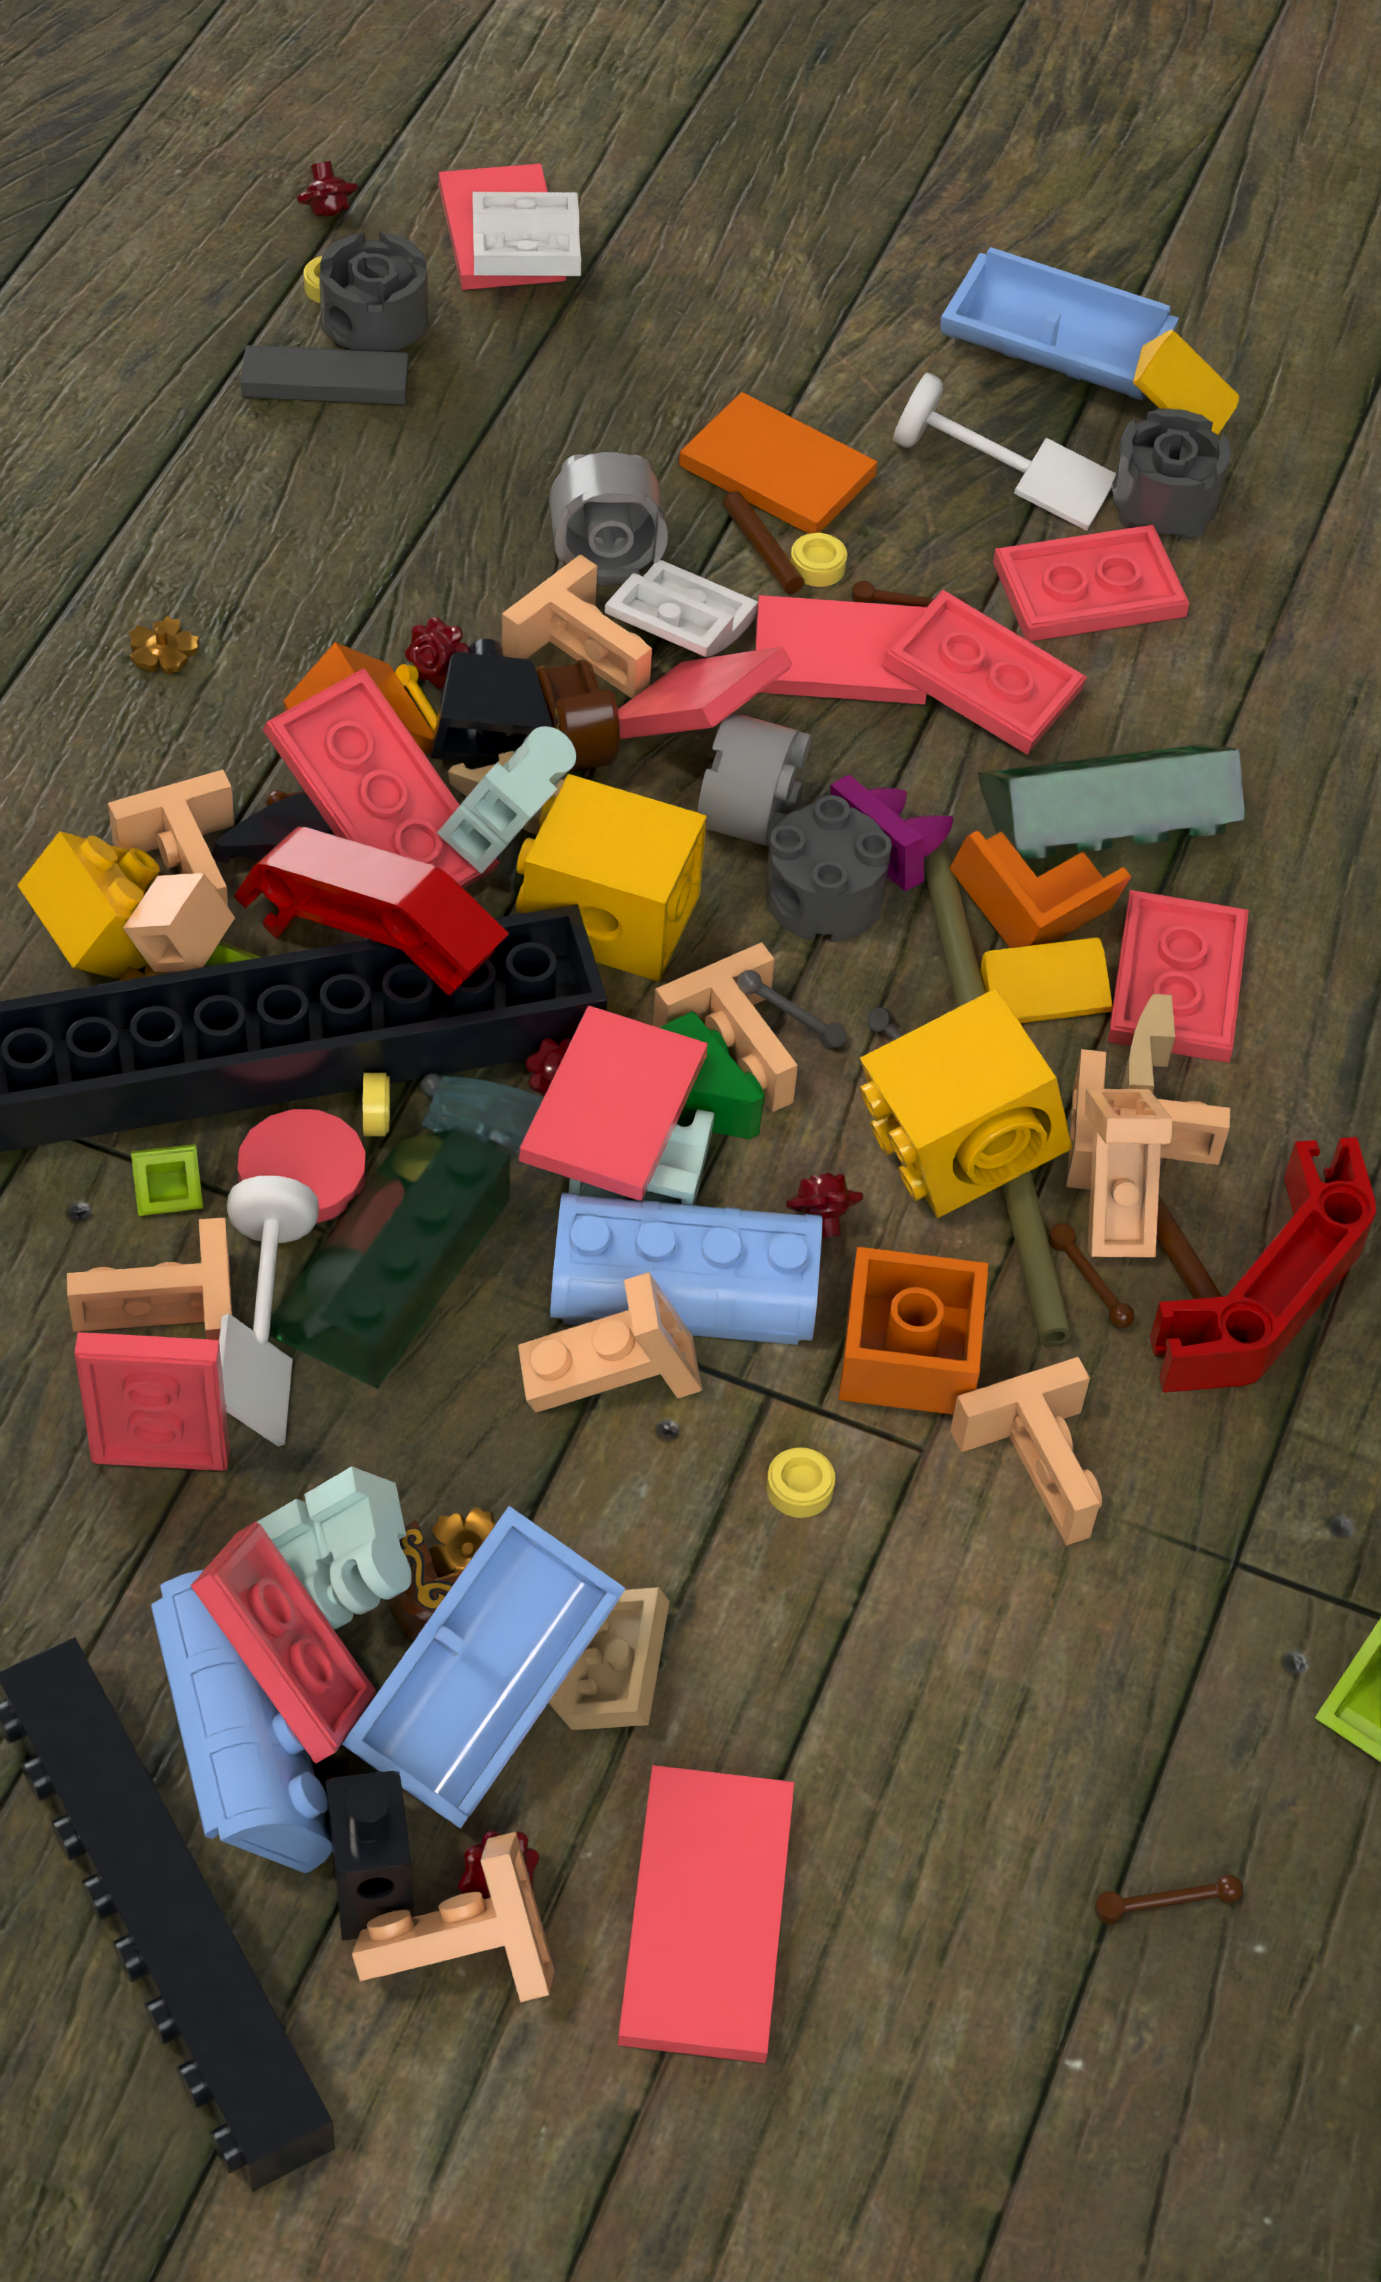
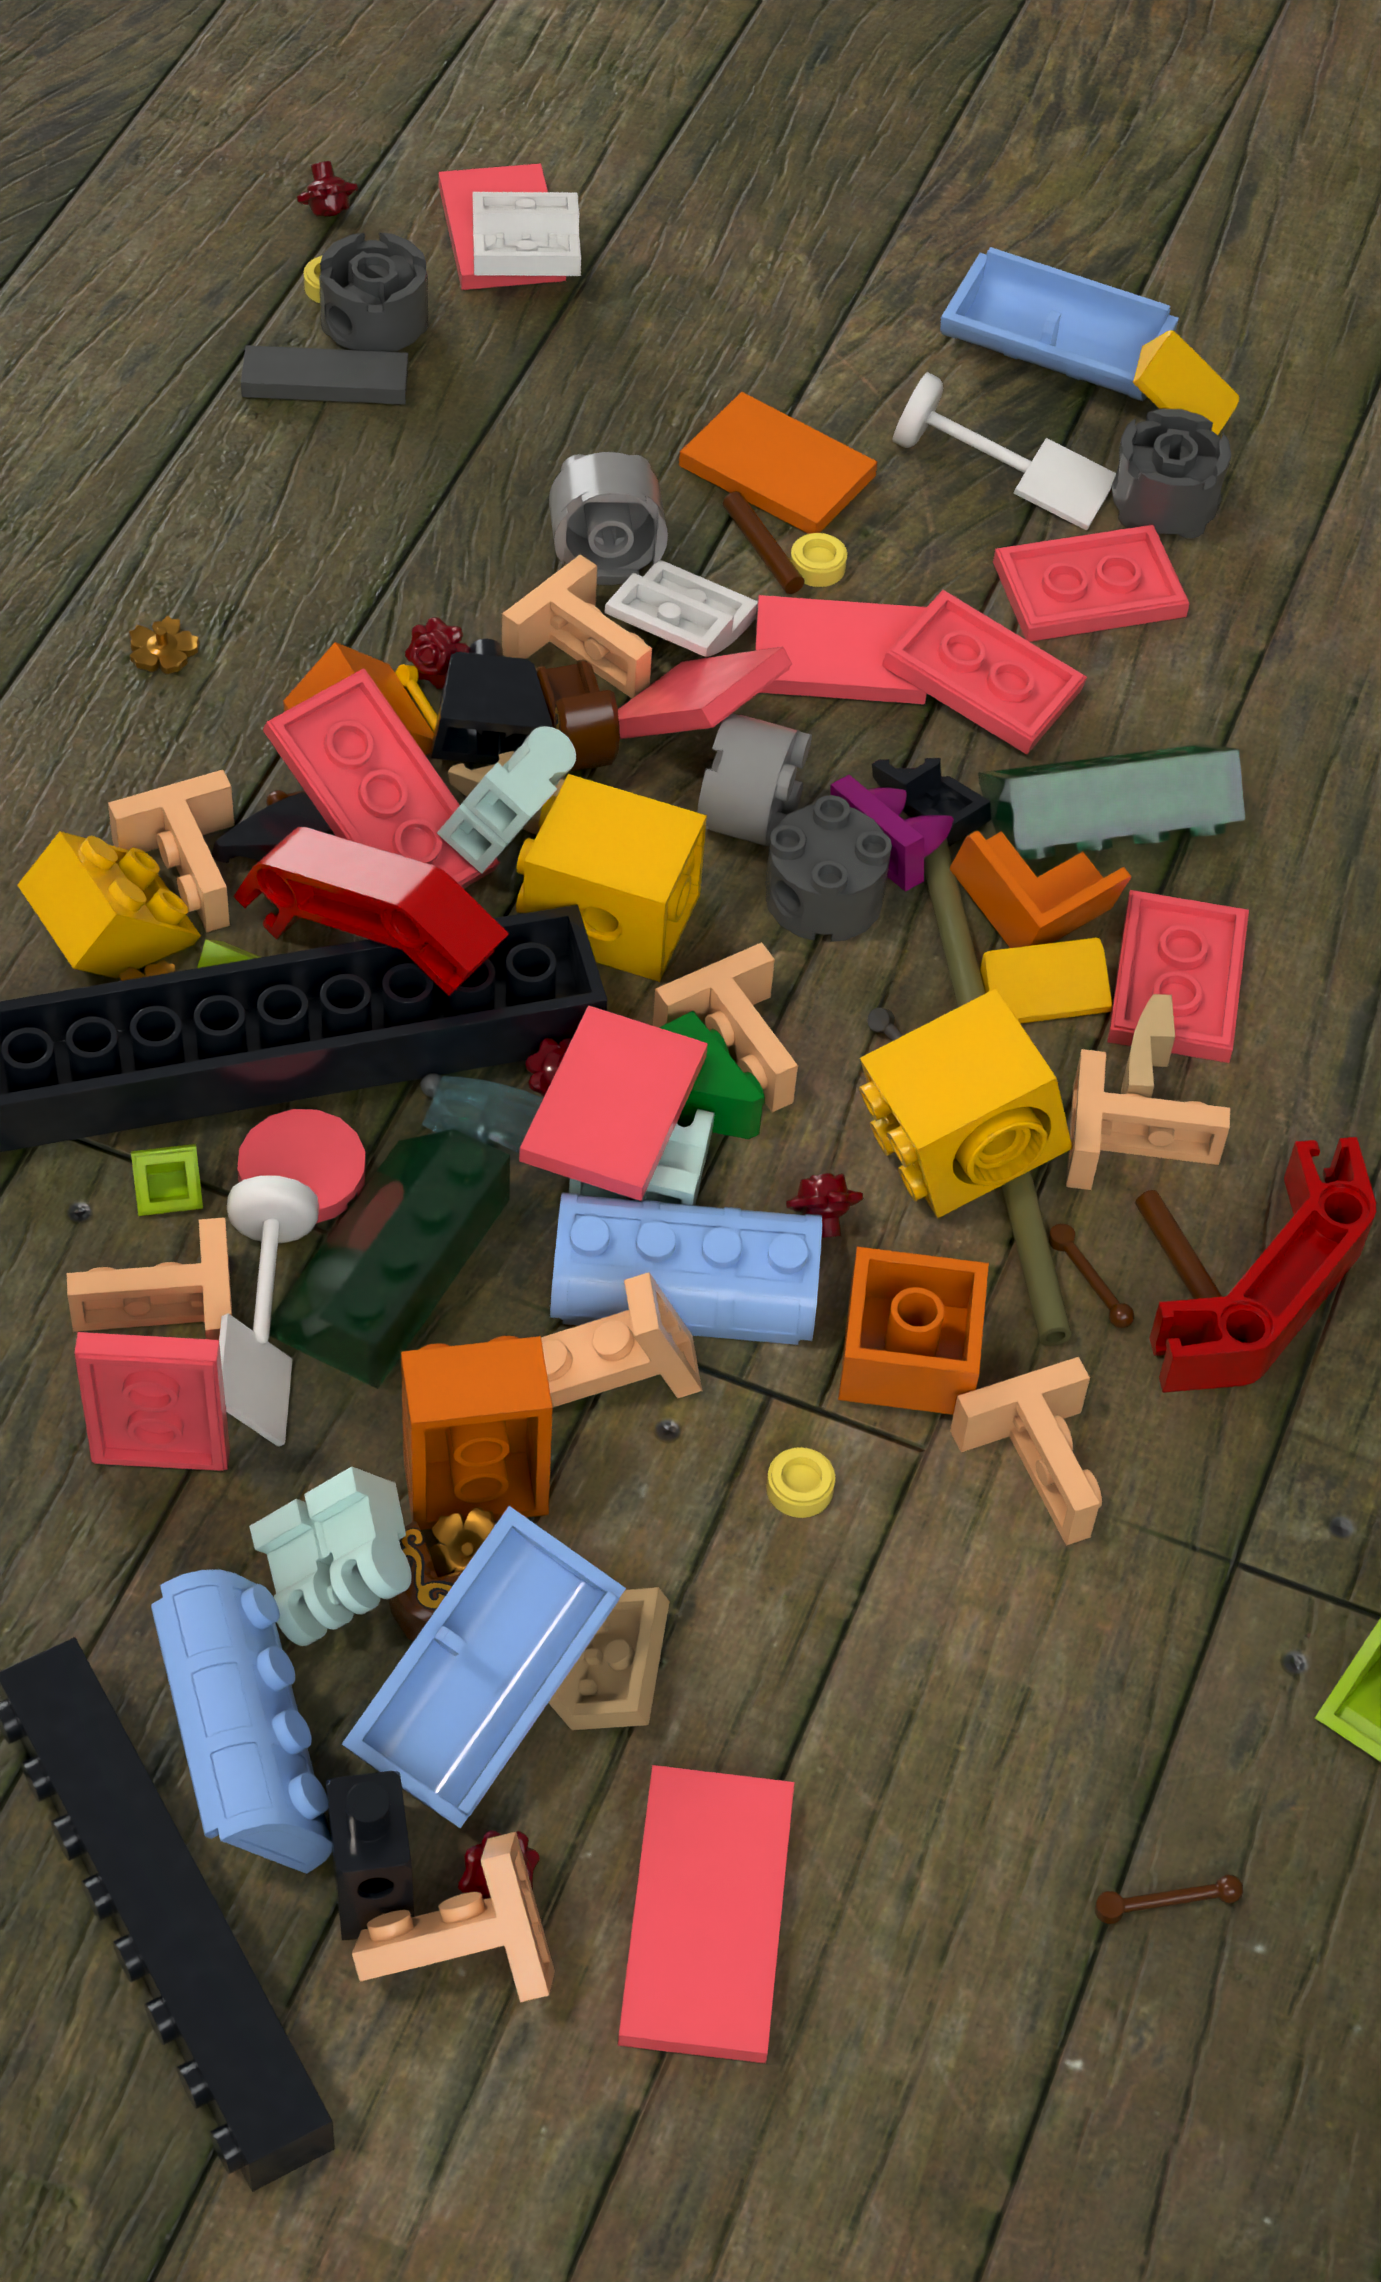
(179, 922): light nougat brick -> none
(285, 1641): coral tile -> none
(376, 1104): light yellow tile -> none
(476, 1428): none -> orange brick
(830, 1035): dark grey hinge -> none
(866, 593): reddish brown hinge -> none
(935, 795): none -> black slope
(1125, 1170): light nougat bracket -> none

